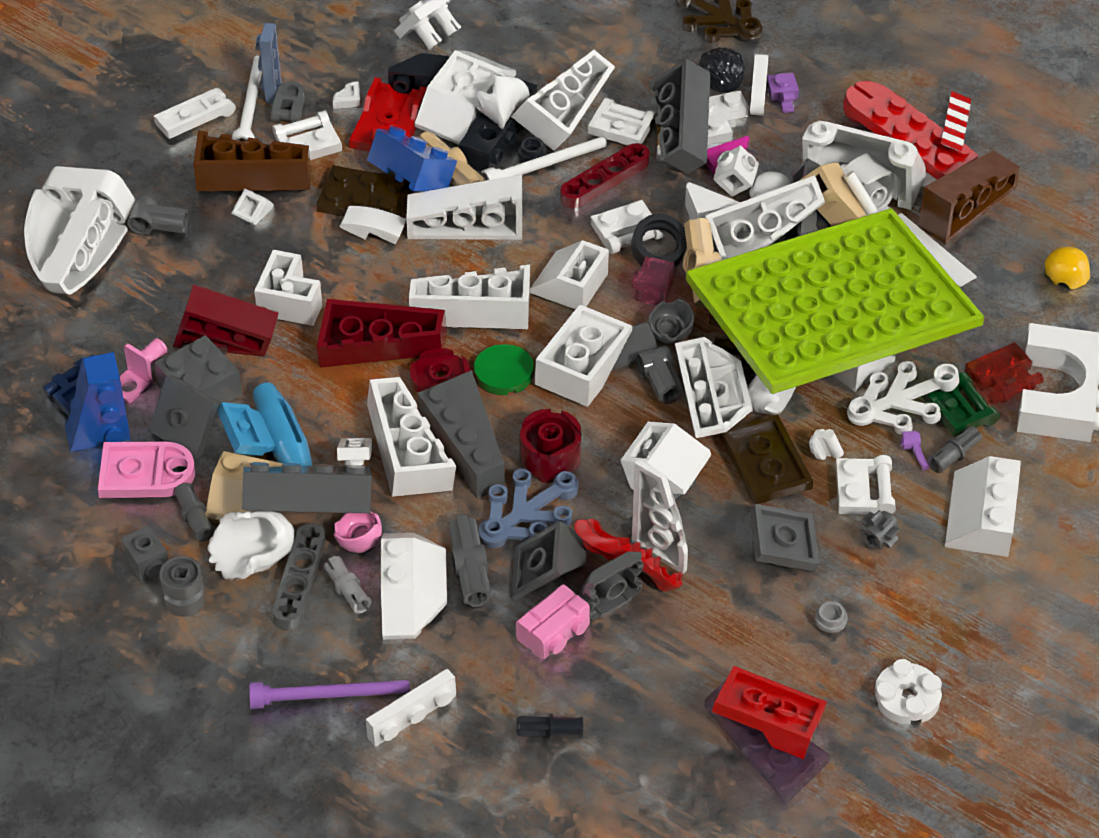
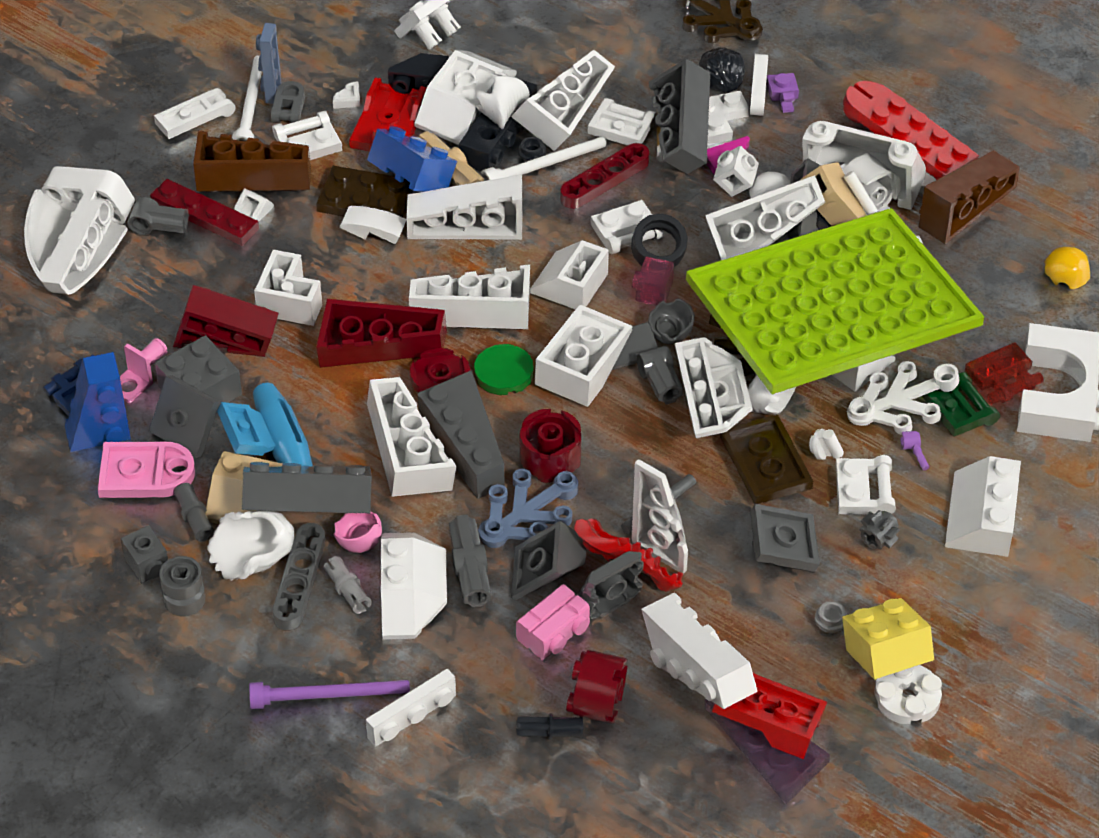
(207, 212): none -> dark red plate
(354, 450): white plate -> none
(598, 686): none -> dark red brick
(668, 451): white slope -> none
(696, 653): none -> white wedge
(699, 249): tan piece -> none
(702, 201): white slope -> none
(888, 638): none -> light yellow brick
(950, 264): white sticker -> none
(954, 449): dark grey axle -> none
(956, 121): sticker -> none

